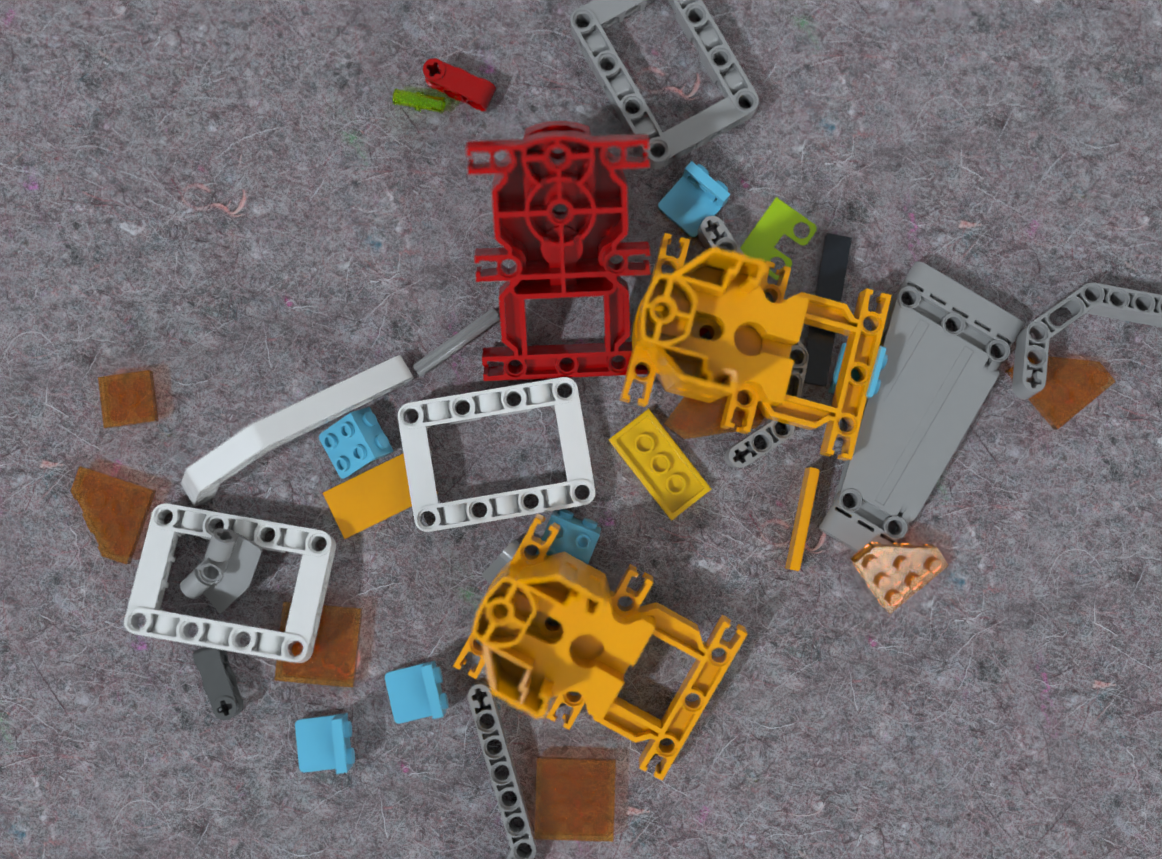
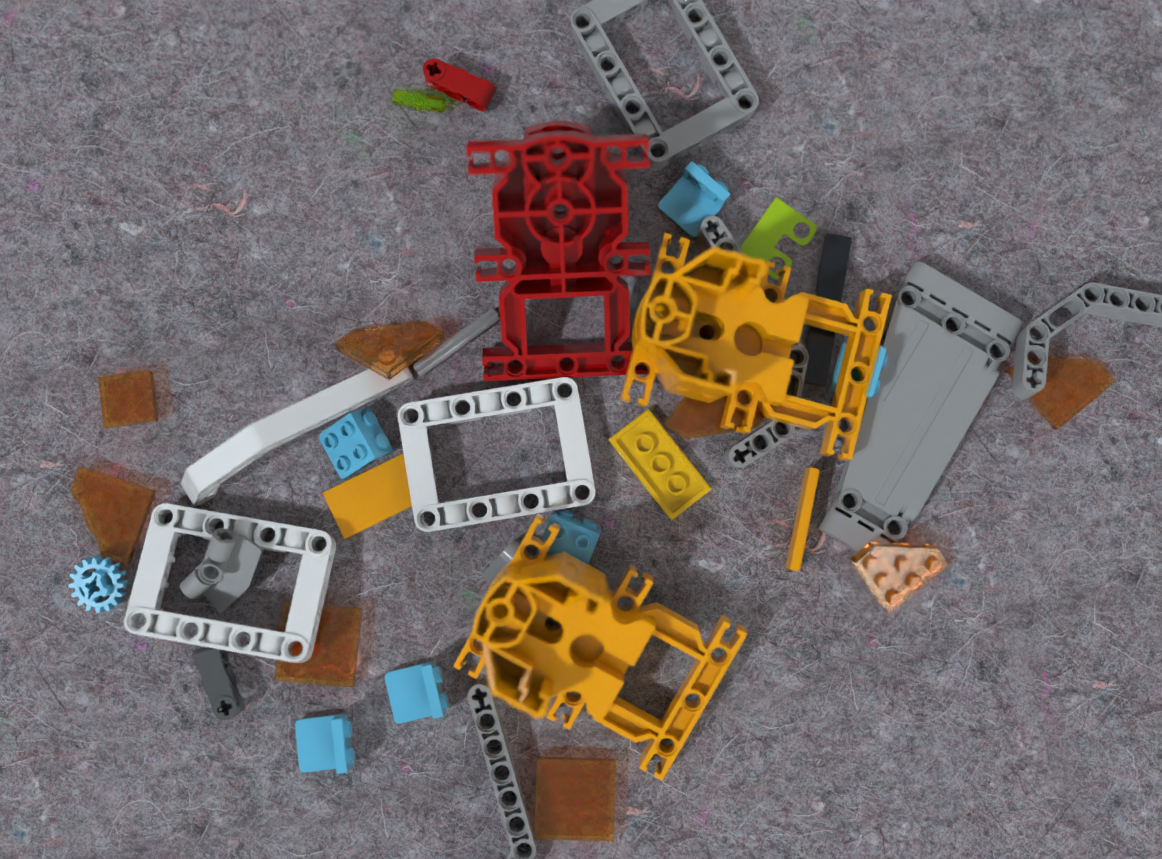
(98, 583): none -> medium azure gear
(389, 347): none -> clear orange plate

